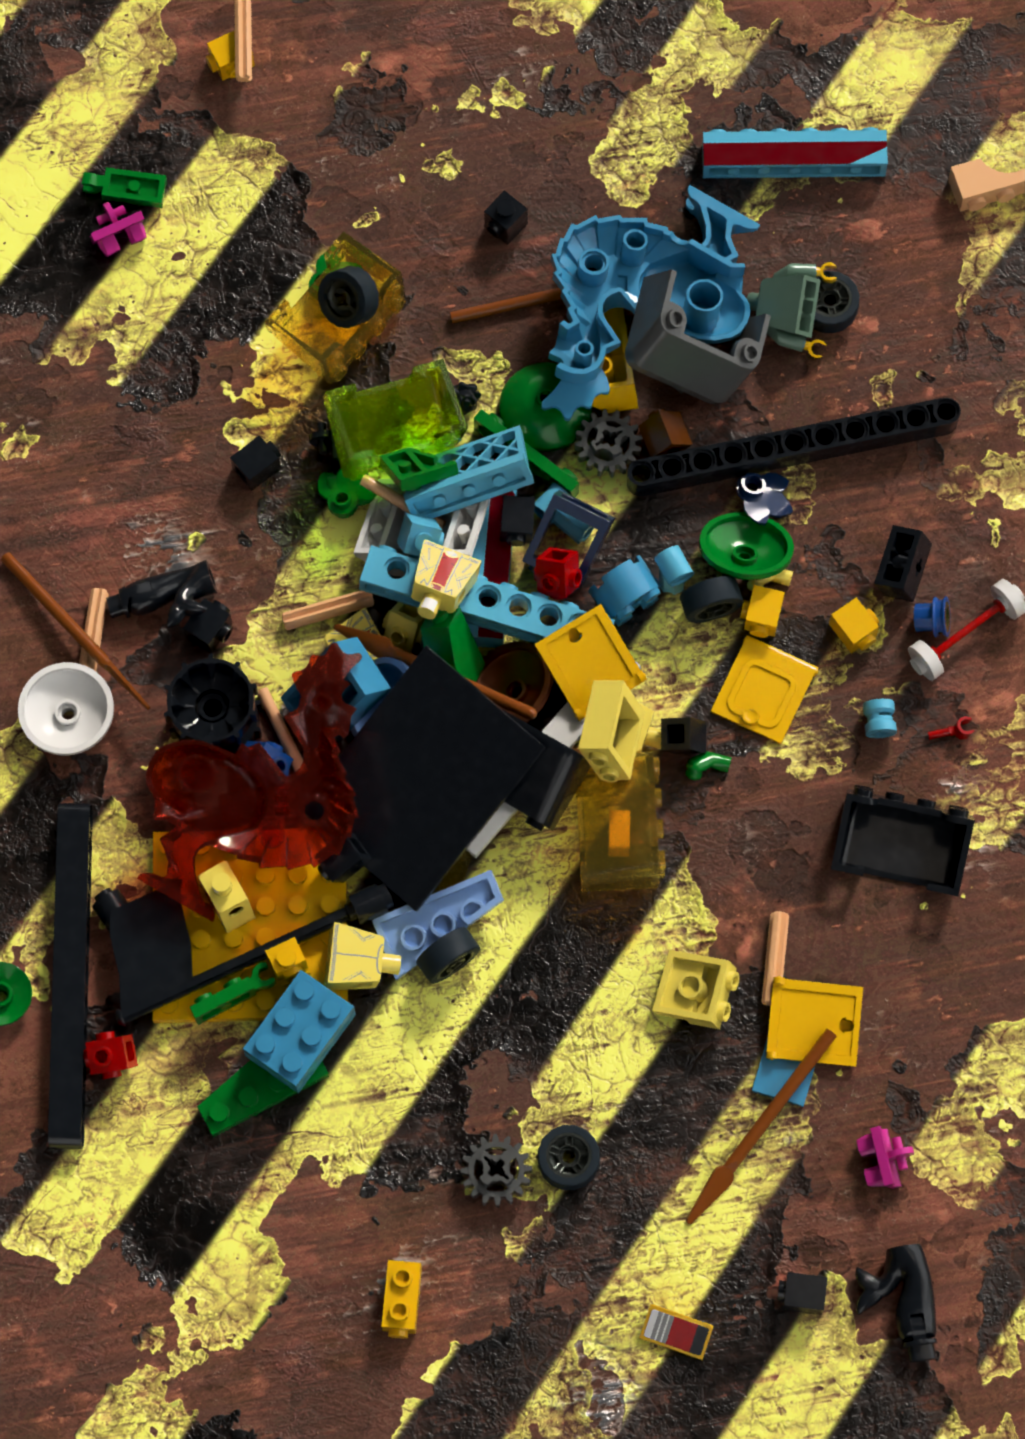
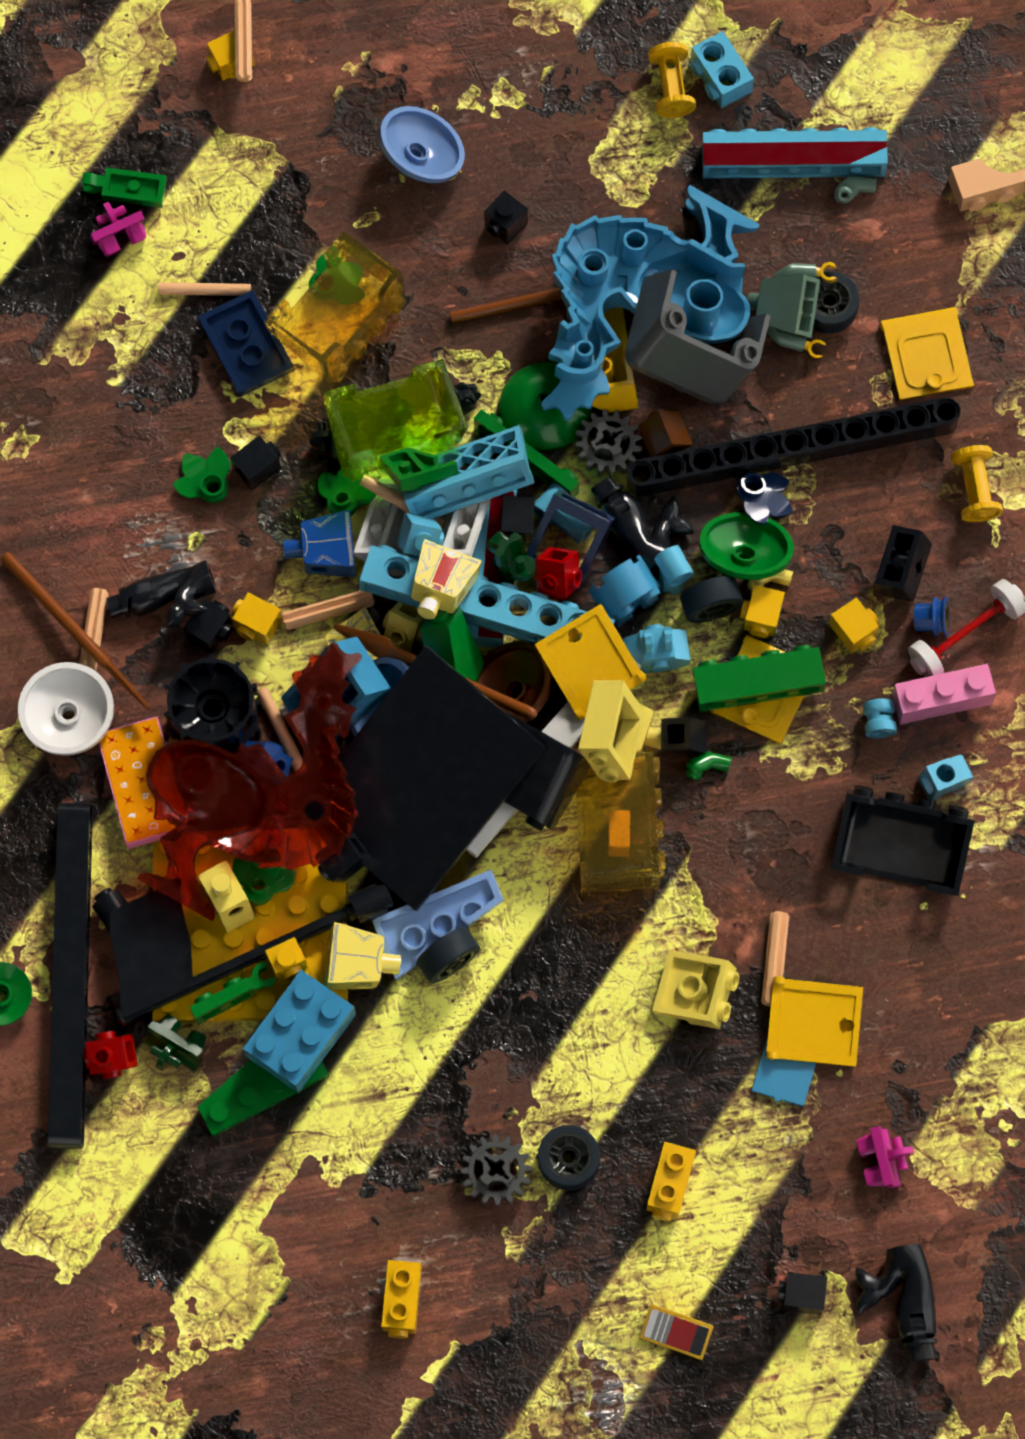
(126, 760): none -> light orange tile
(171, 1047): none -> dark green hips
(201, 474): none -> green plate
(203, 289): none -> light nougat bar
(244, 345): none -> dark blue plate
(256, 618): none -> yellow brick
(273, 879): none -> green plate
(325, 545): none -> blue torso
(356, 306): black wheel -> none
(421, 144): none -> medium blue dish
(511, 558): none -> dark green hips
(630, 522): none -> black piece
(659, 648): none -> medium azure hinge
(670, 1181): none -> yellow brick
(675, 102): none -> yellow hose
(723, 1175): dark orange piece -> none
(727, 67): none -> medium azure brick
(758, 678): none -> green brick
(852, 187): none -> sand green arm
(927, 353): none -> yellow container
(943, 694): none -> bright pink brick
(945, 777): none -> medium azure leg
(953, 730): red hand -> none
(976, 482): none -> yellow hose

